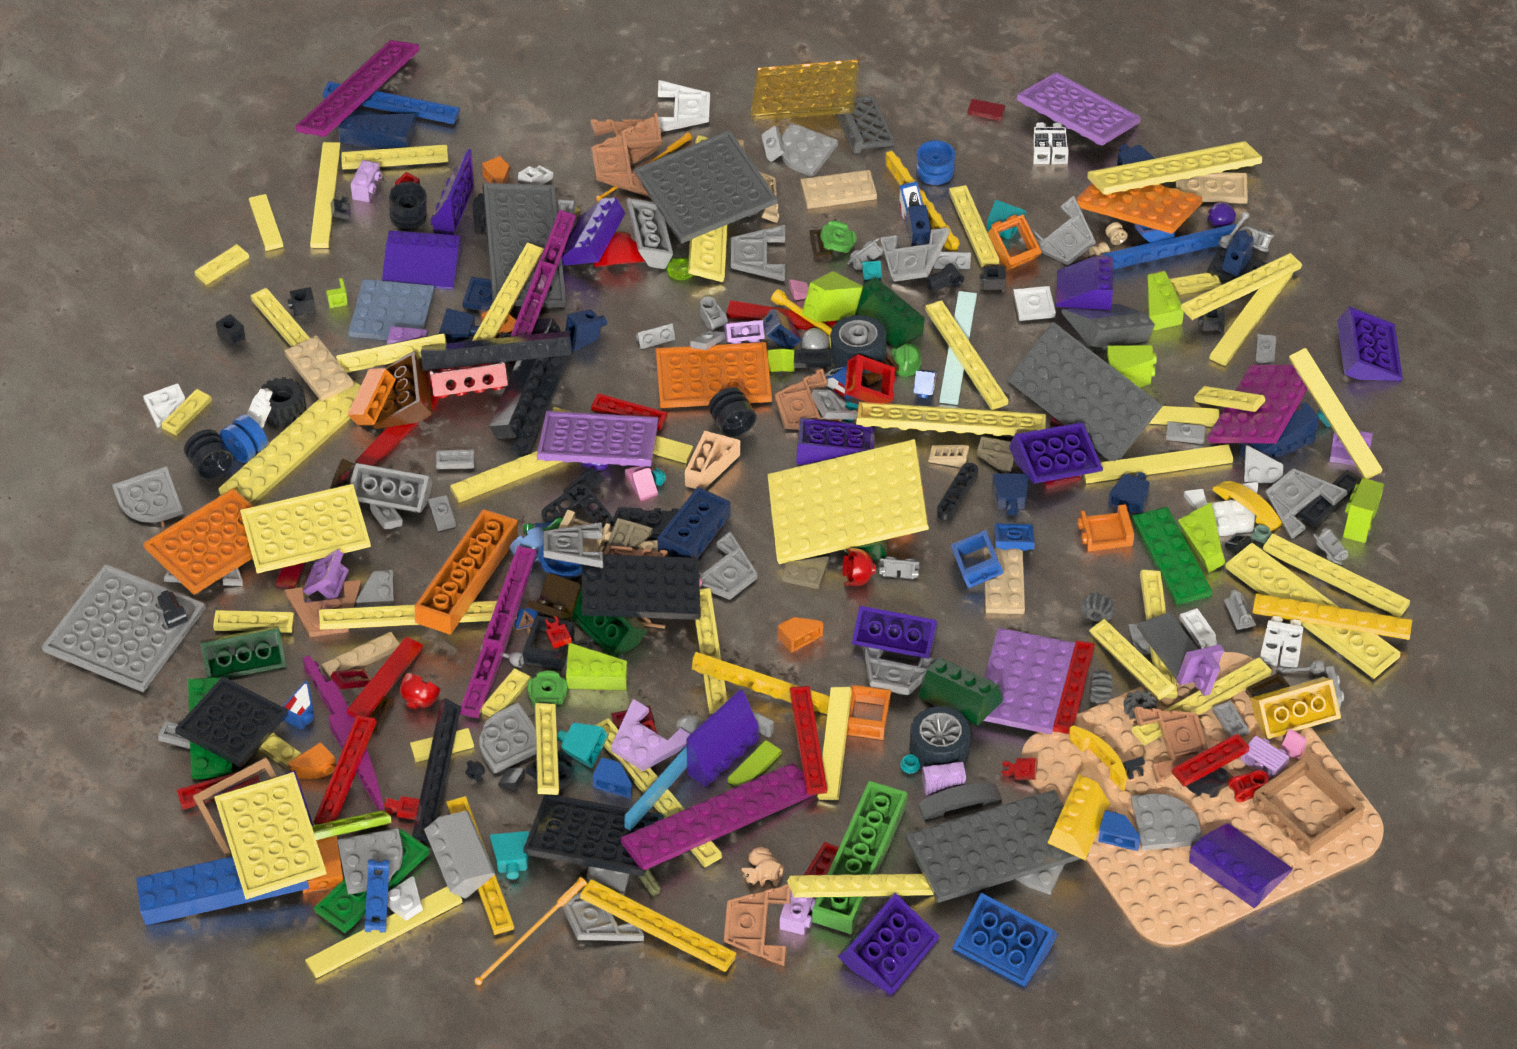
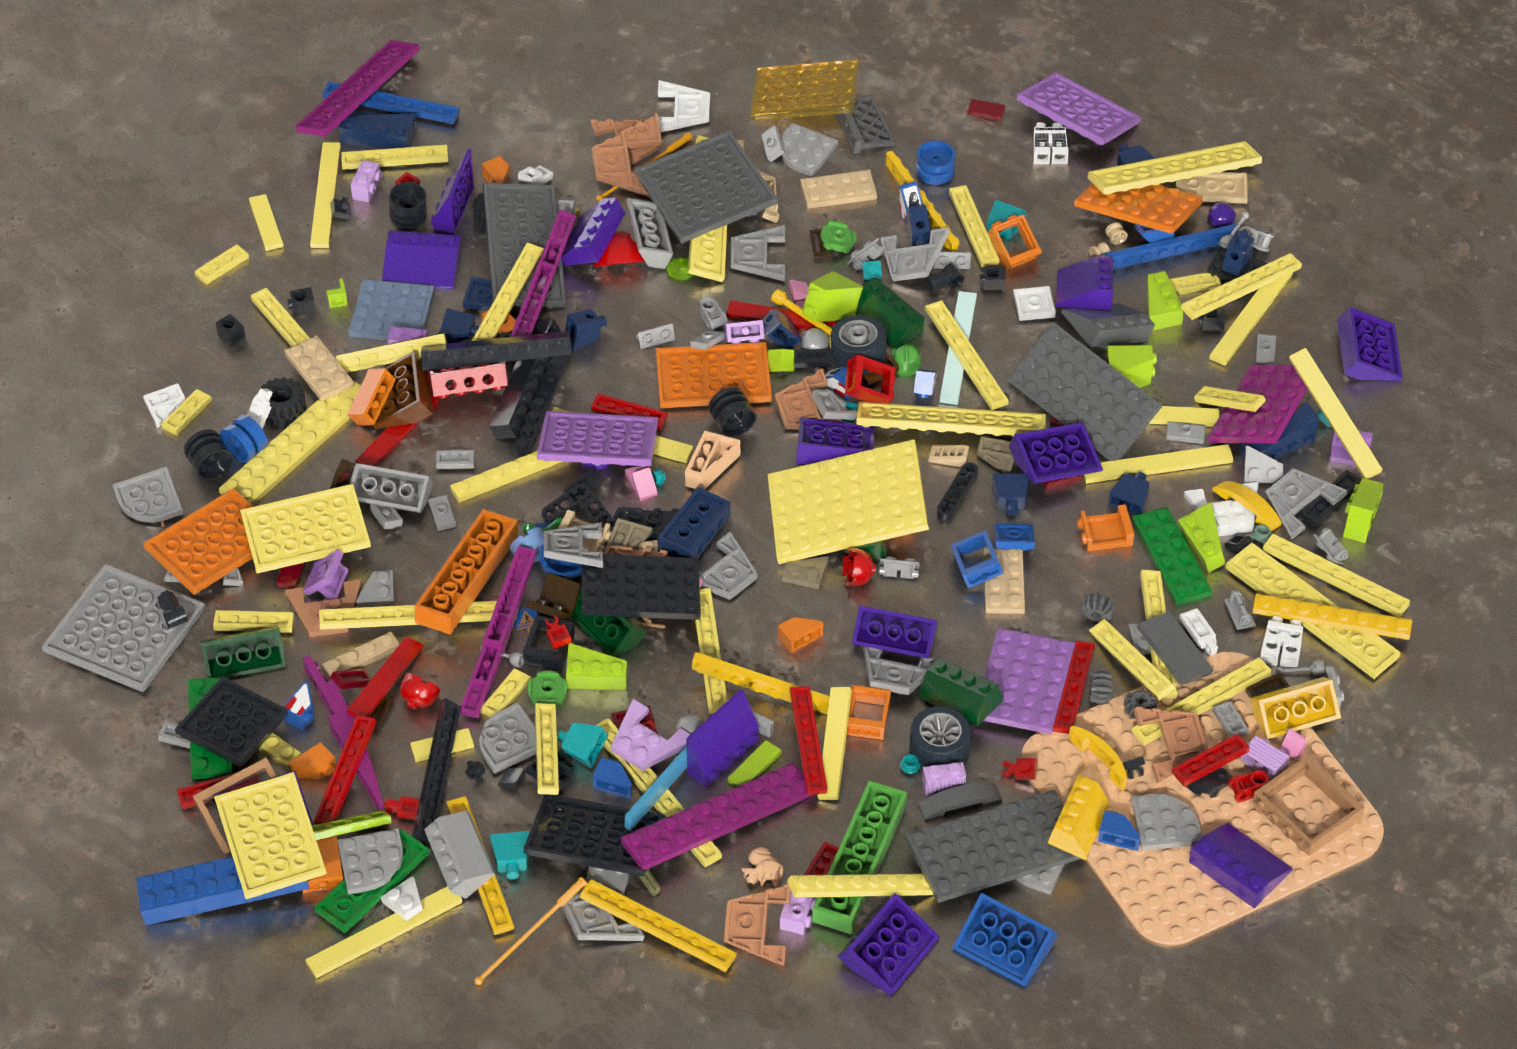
(377, 896): blue plate -> none
(1069, 239): light grey wing -> none
(1201, 668): medium lavender bracket -> none

